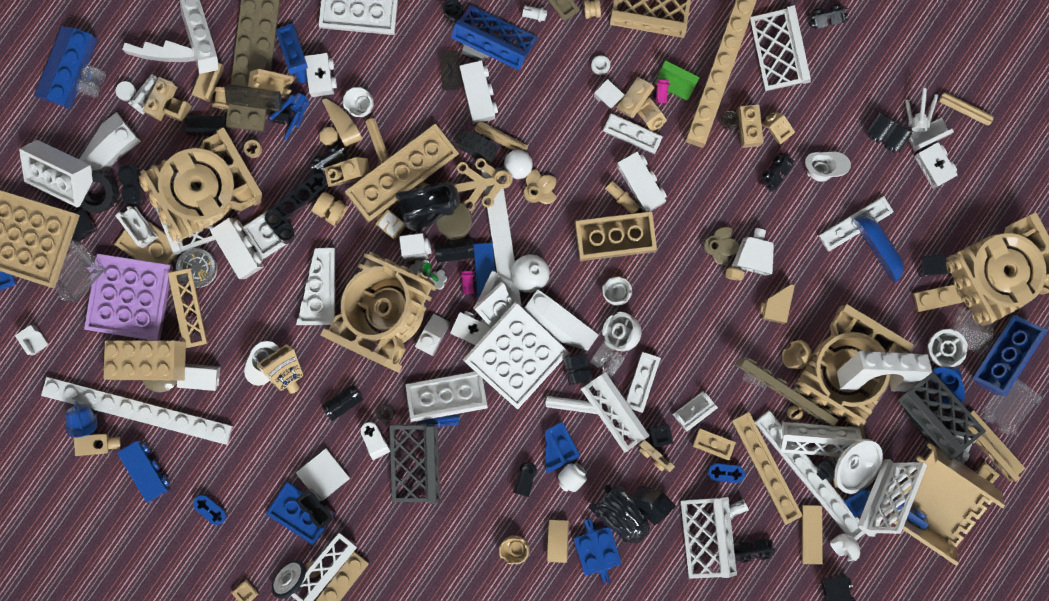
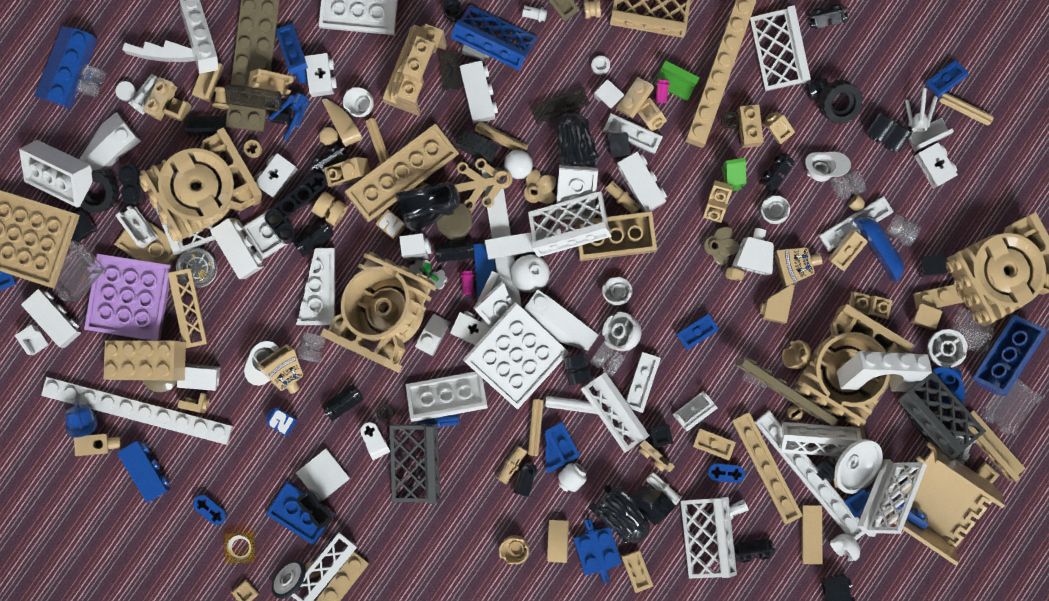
(52, 318): none -> white brick
(190, 404): none -> tan bracket
(230, 557): none -> clear yellow piece
(281, 421): none -> brick
(284, 170): none -> white brick
(311, 347): none -> clear wheel
(313, 238): none -> black hinge
(409, 70): none -> tan panel
(511, 464): none -> tan pin
(512, 245): none -> white slope
(535, 429): none -> tan axle
(559, 105): none -> clear smoke tile
(568, 238): none -> white fence
(575, 141): none -> black hair
(575, 183): none -> white tile
(618, 144): none -> black panel
(637, 571): none -> tan plate
(660, 485): none -> white axle
(697, 332): none -> blue plate
(718, 201): none -> tan slope
(735, 173): none -> bright green slope
(775, 209): none -> white hair
(796, 264): none -> tan torso
(815, 88): none -> black wheel
(848, 250): none -> tan plate
(850, 184): none -> clear wheel
(851, 110): none -> black tyre
(856, 203): none -> tan hinge
(870, 305): none -> tan slope
(902, 229): none -> clear wheel
(927, 317): none -> tan panel
(946, 79): none -> blue plate

